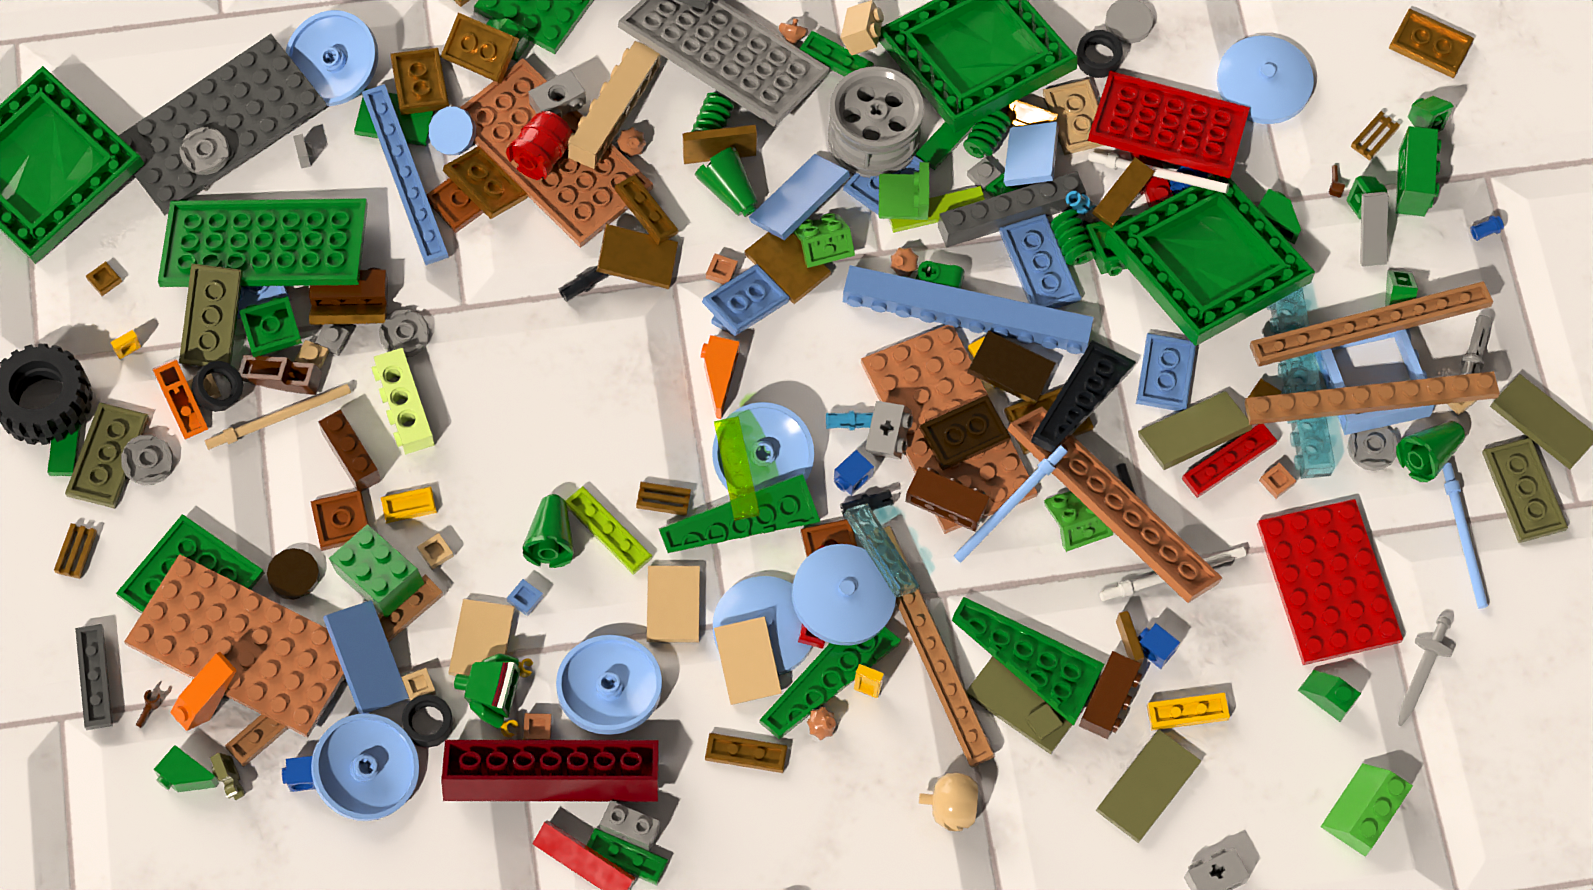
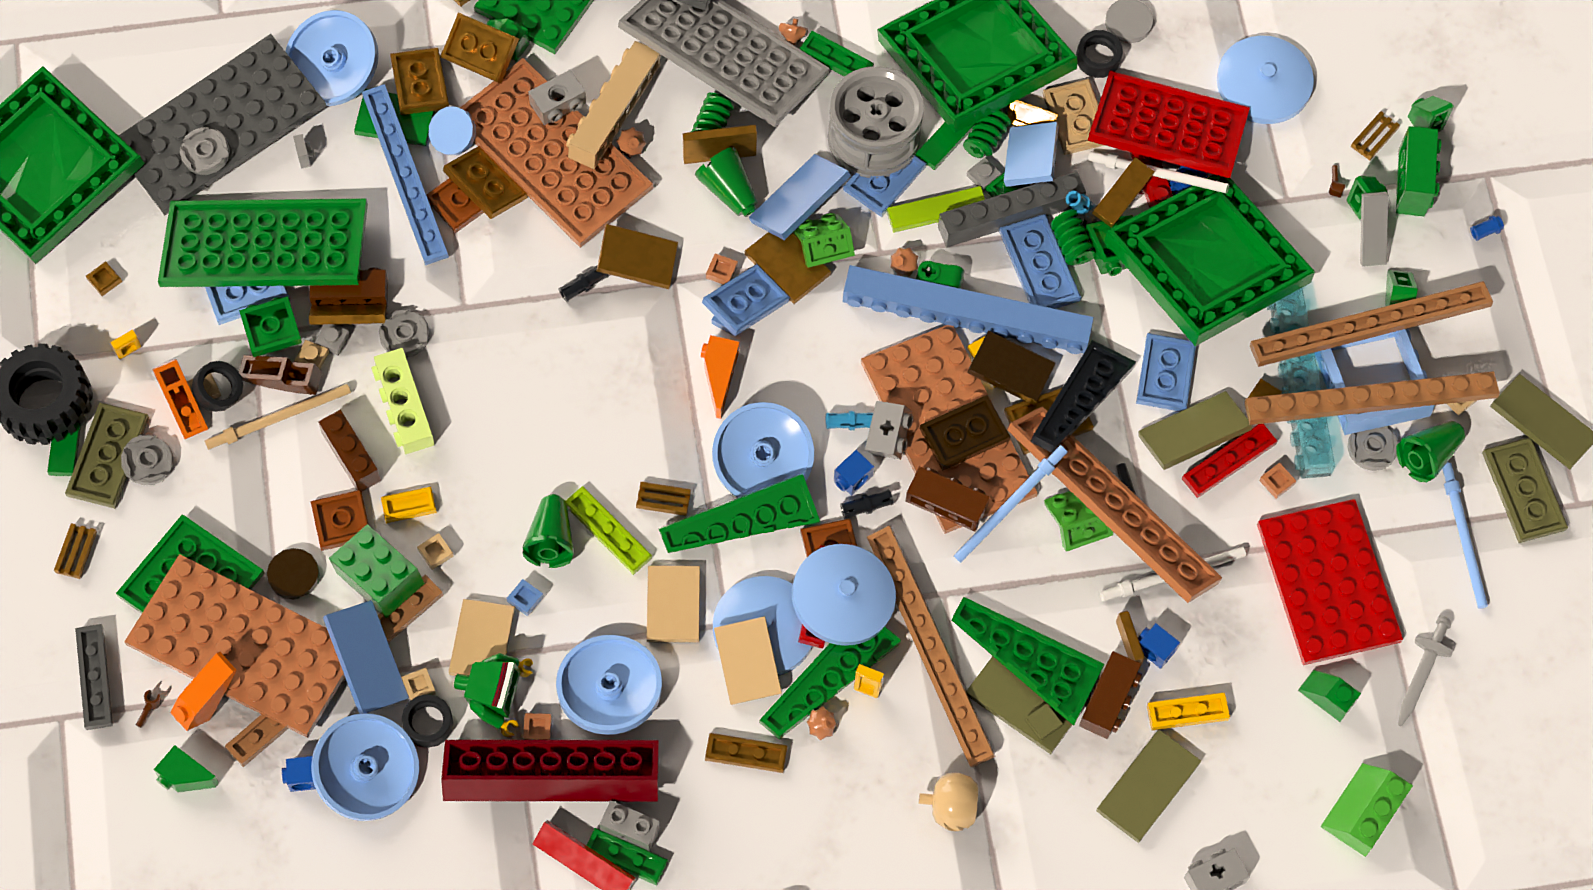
(210, 315): olive tile -> none
(226, 772): olive plate -> none
(540, 145): red piece -> none
(646, 209): pearl gold tile -> none
(736, 468): clear neon green plate -> none
(862, 27): tan brick -> none
(881, 550): clear light blue plate -> none
(905, 195): bright green bracket -> none
(1281, 214): green slope -> none
(1431, 43): pearl gold tile -> none
(1473, 361): light grey pin -> none

